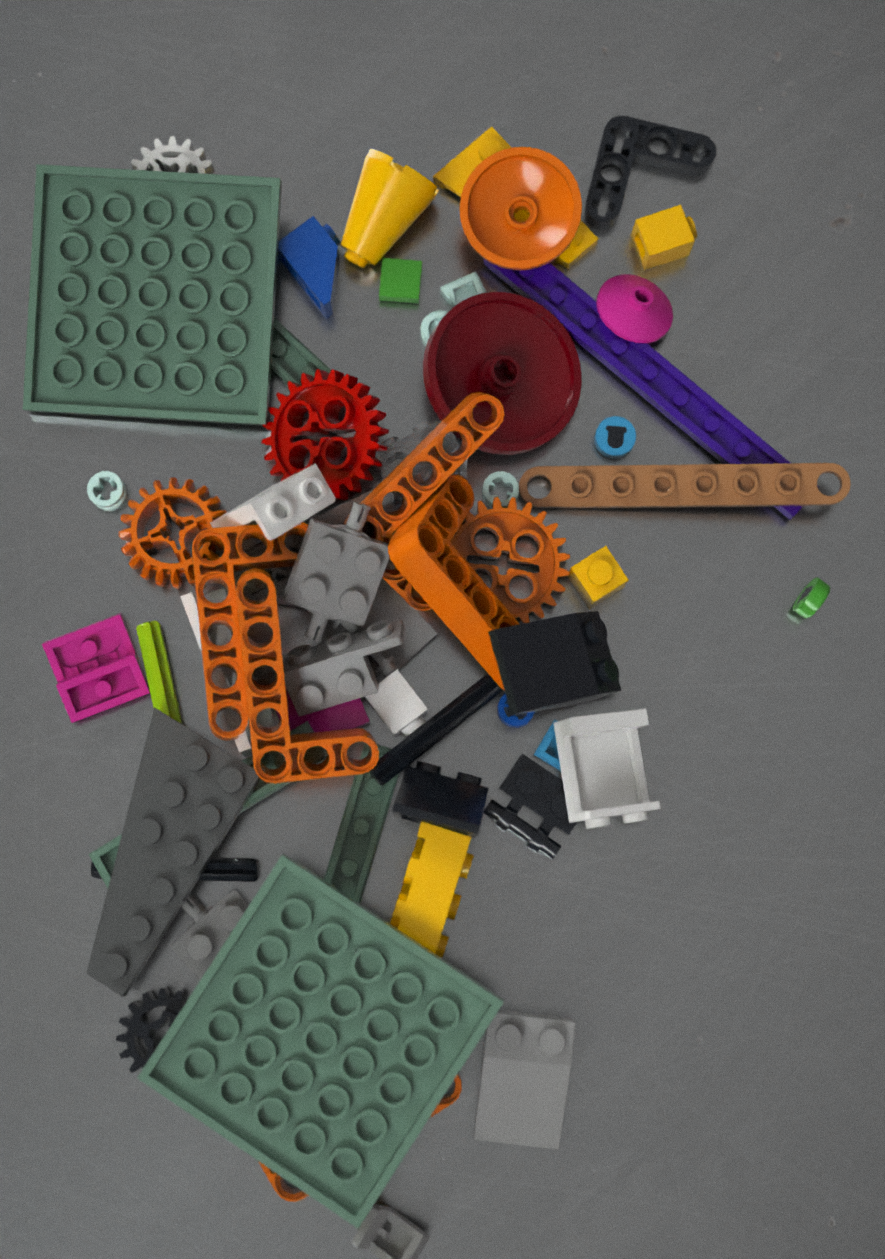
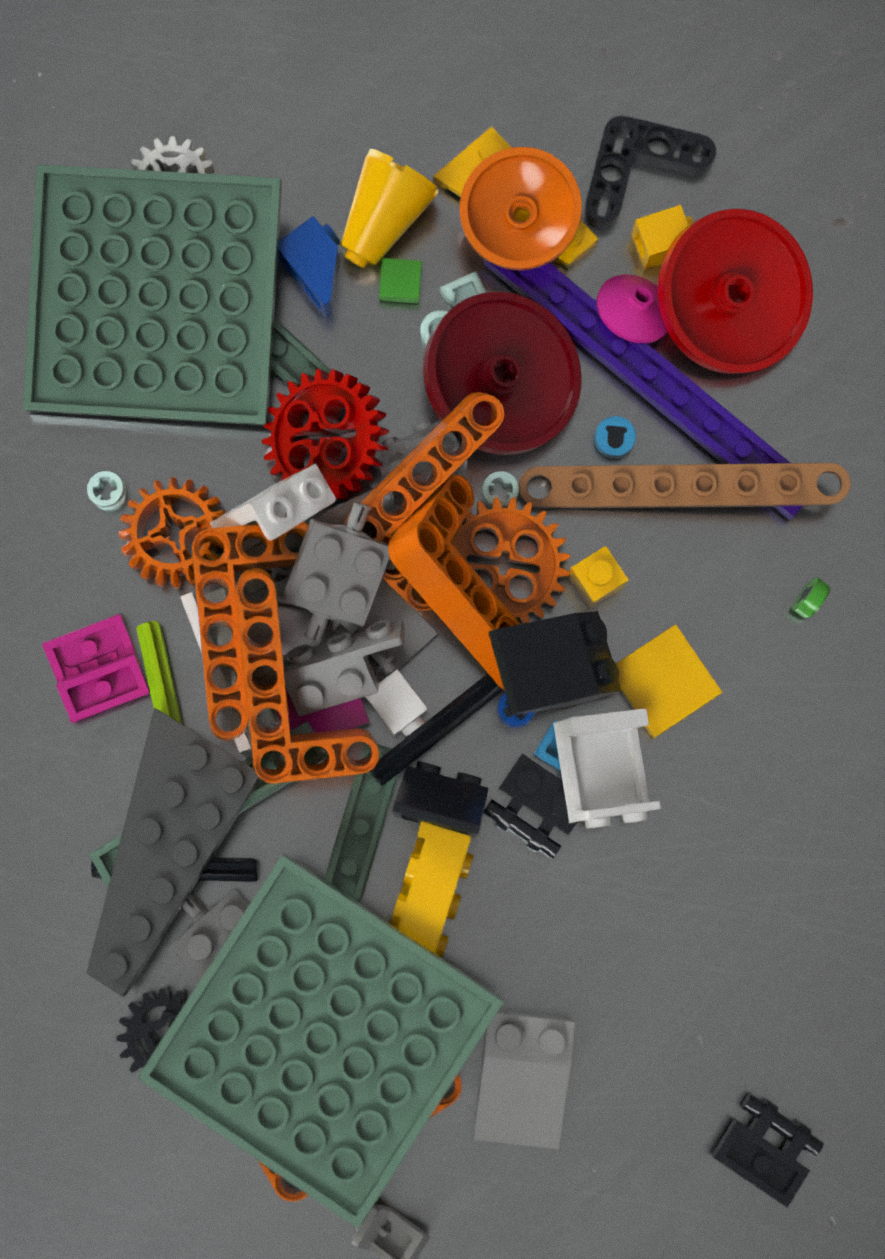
(666, 680): none -> yellow tile
(735, 291): none -> red dish
(761, 1162): none -> black plate

